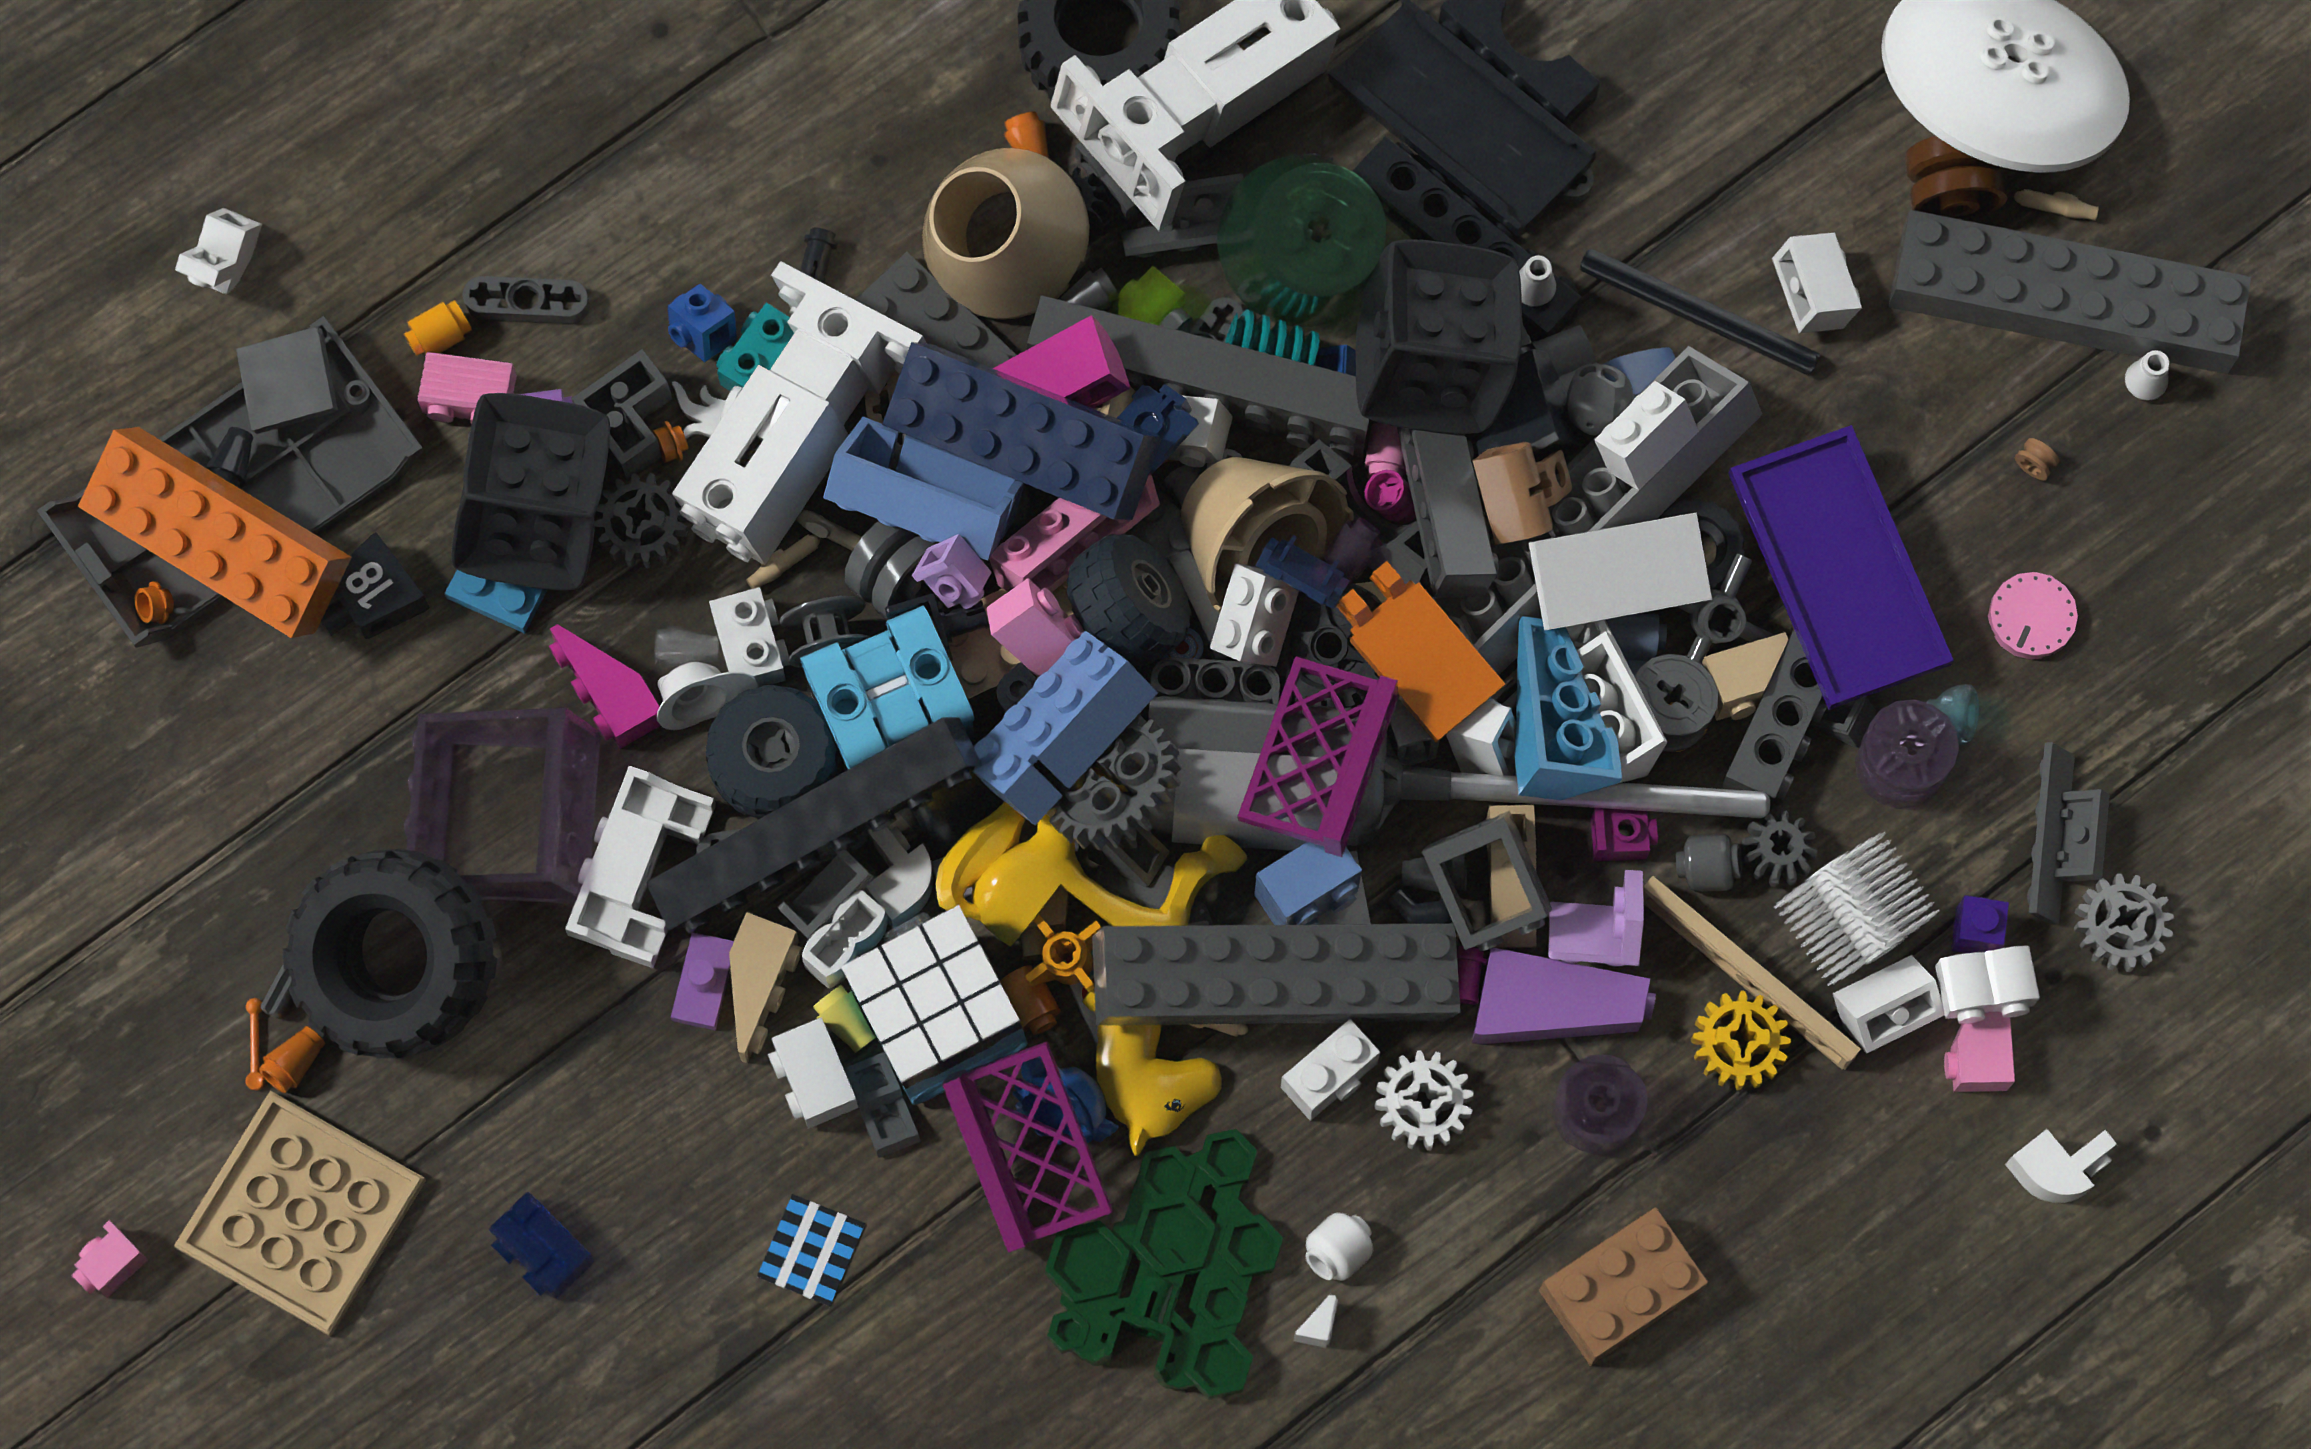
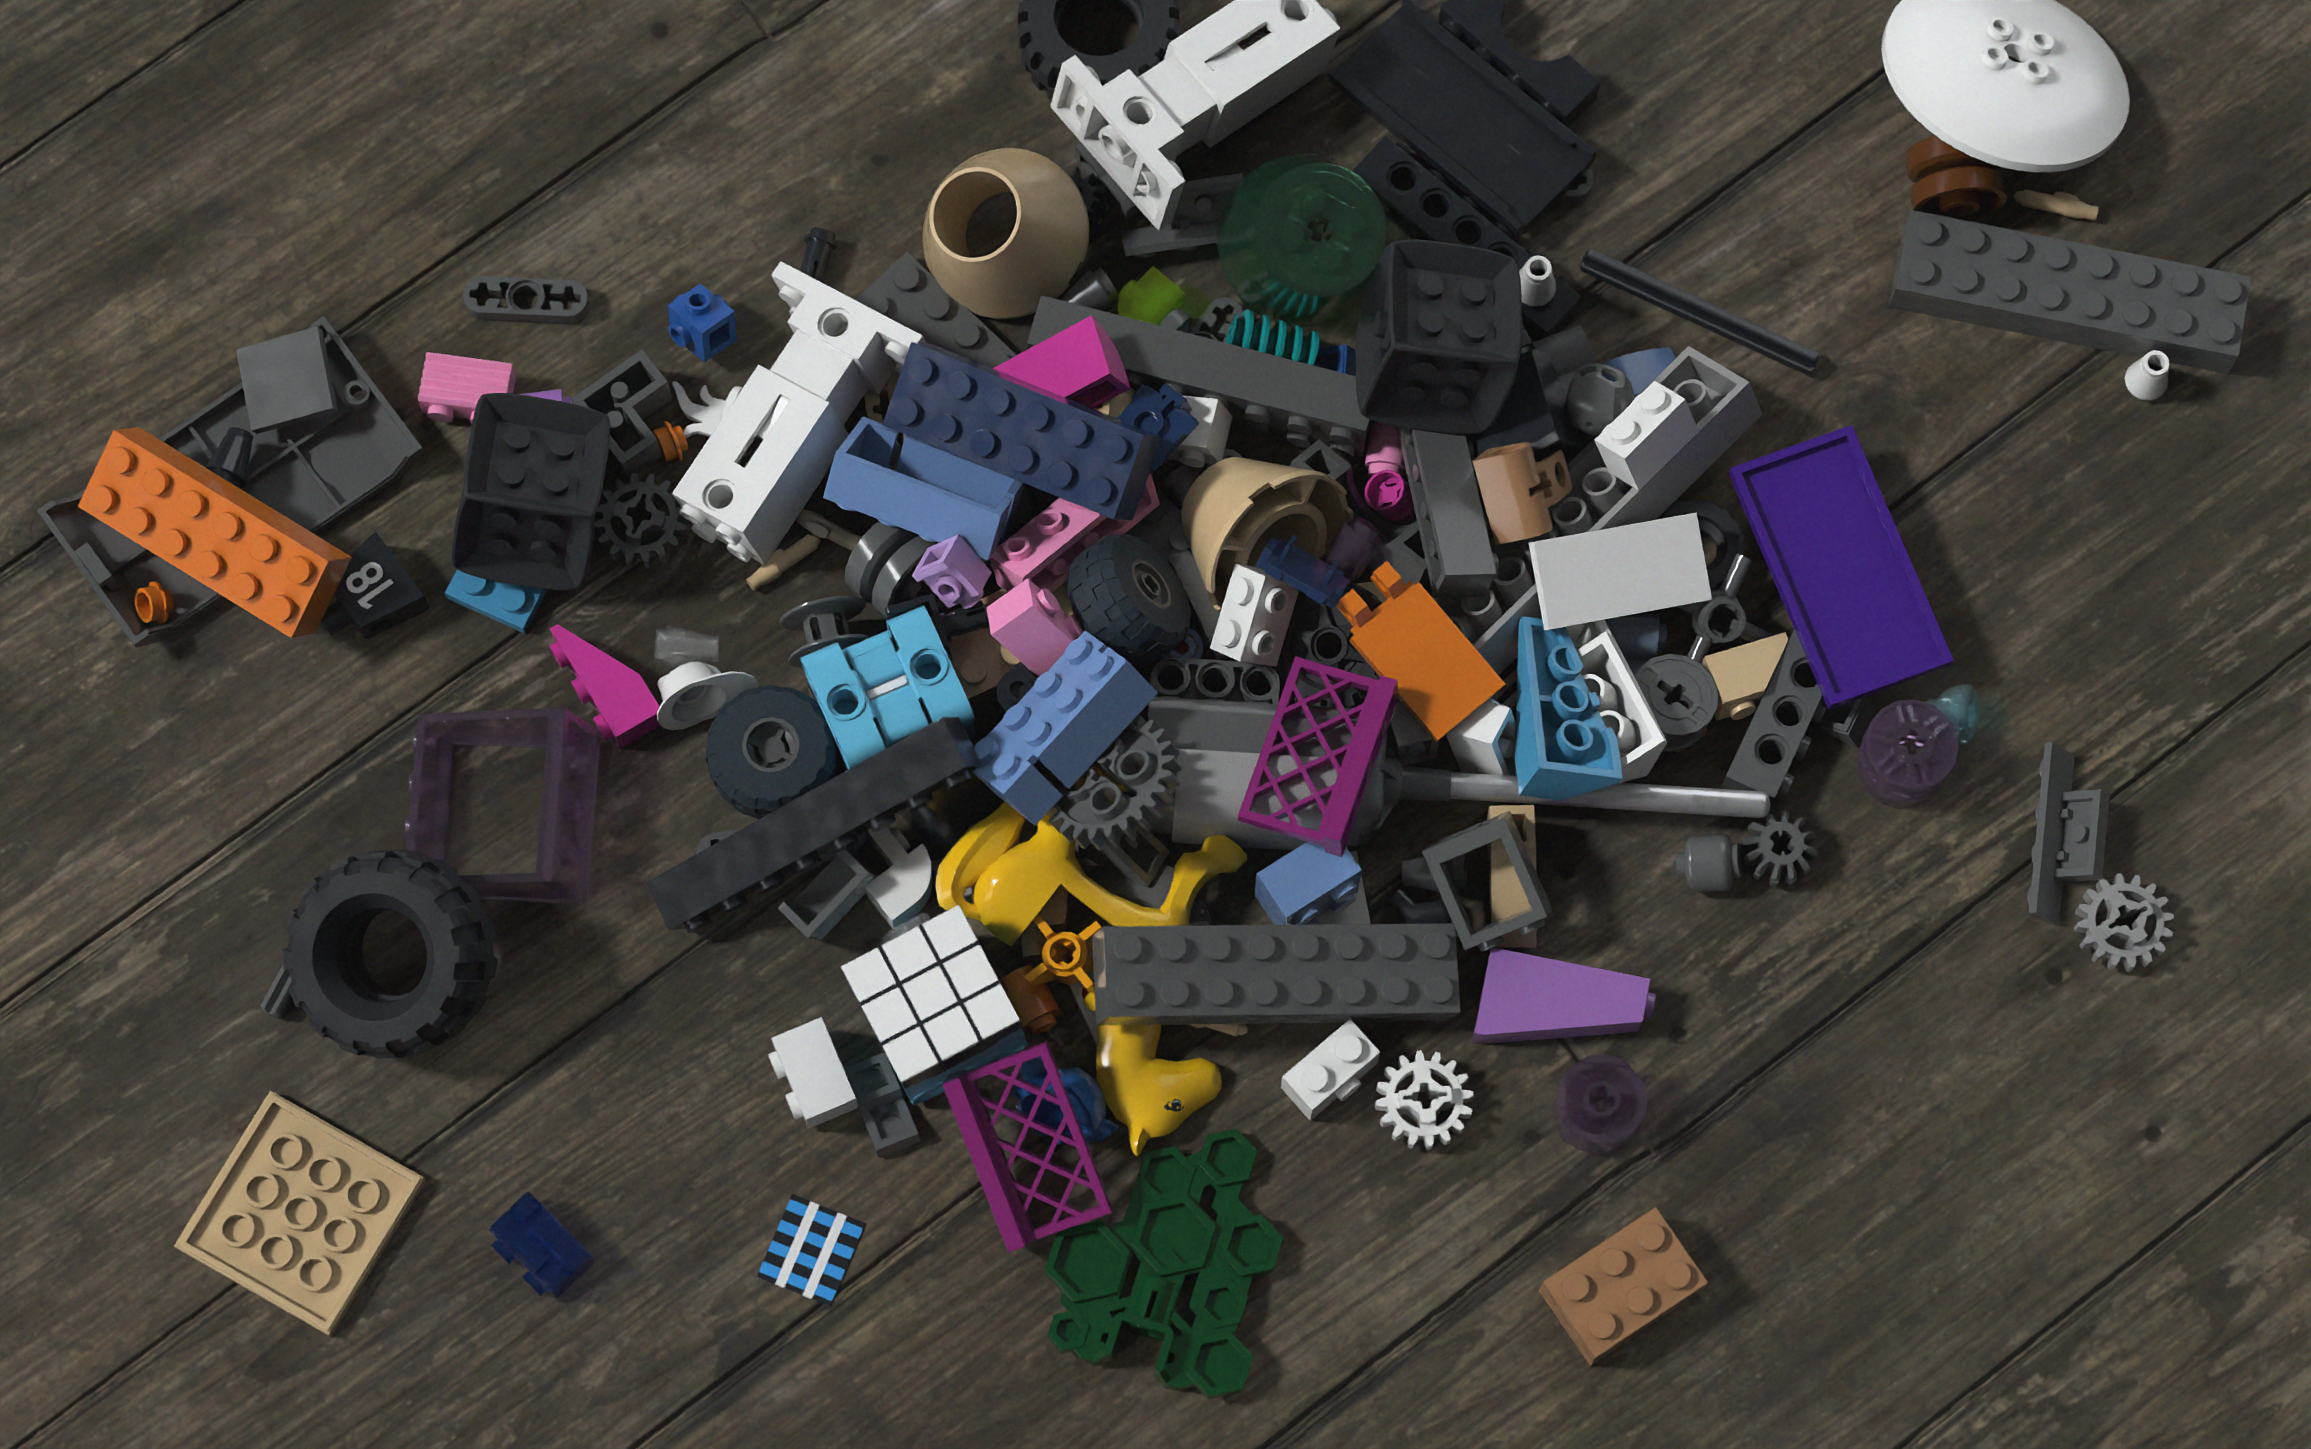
(108, 1262): bright pink brick -> none
(221, 252): white brick -> none
(254, 1080): orange hinge -> none
(291, 1060): orange cone -> none
(437, 329): light orange brick -> none
(625, 860): white bracket -> none
(703, 982): medium lavender tile -> none
(747, 636): white brick -> none
(758, 965): tan slope -> none
(761, 344): teal brick -> none
(845, 1018): light yellow cone -> none
(853, 931): white brick -> none
(1027, 133): orange cone -> none
(1319, 1325): white slope -> none
(1339, 1246): white head -> none
(1469, 973): dark pink pin -> none
(1600, 931): lavender bracket -> none
(1611, 844): magenta brick -> none
(1722, 1040): yellow gear -> none
(1749, 973): tan tile -> none
(1817, 282): white brick -> none
(1856, 908): white piece -> none
(1889, 1004): white brick -> none
(1979, 925): dark purple brick -> none
(1982, 1056): bright pink slope -> none
(1987, 983): white brick -> none
(2032, 615): bright pink tile -> none
(2037, 459): medium nougat bush -> none
(2055, 1176): white brick -> none

